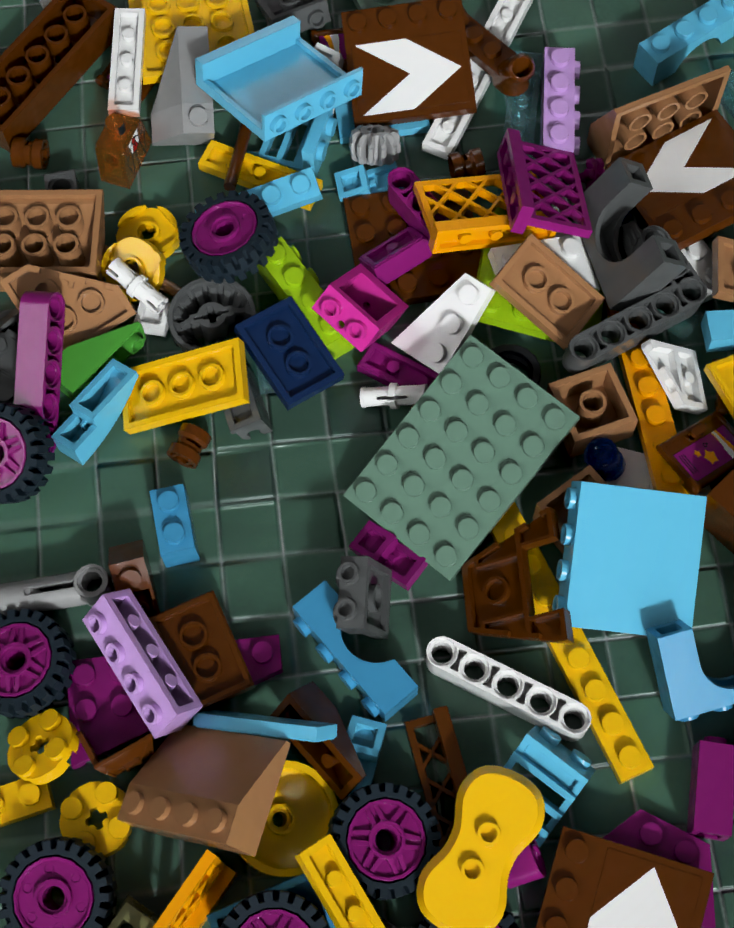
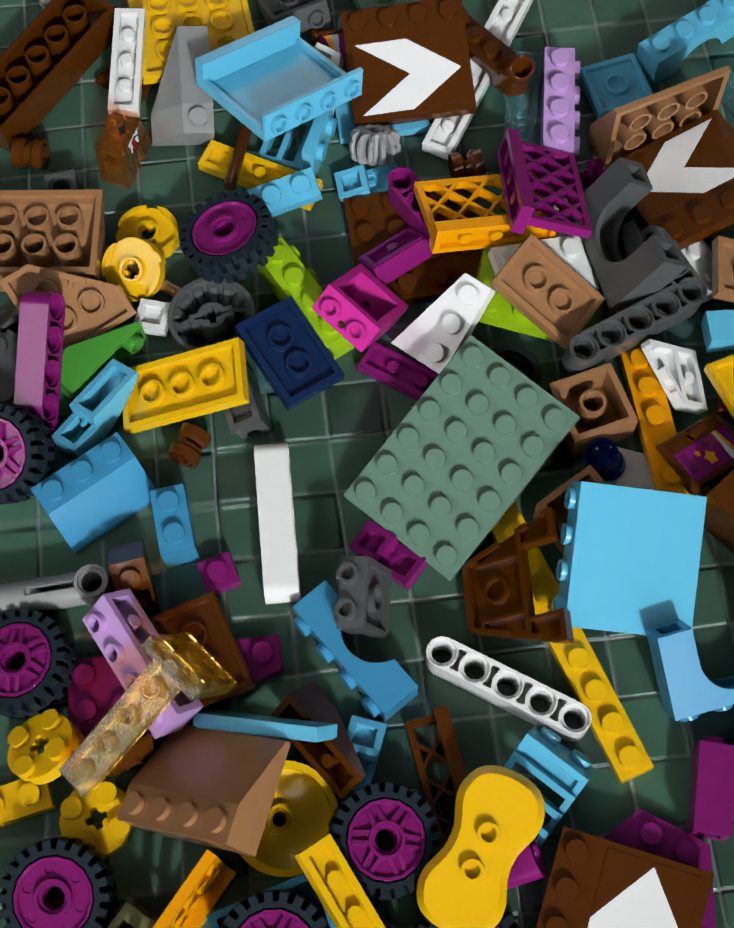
(95, 492): none -> dark azure slope
(137, 285): white pin -> none
(176, 666): none -> clear yellow bracket
(219, 573): none -> magenta plate
(277, 524): none -> white beam
(391, 395): white pin -> none
(614, 83): none -> medium azure plate

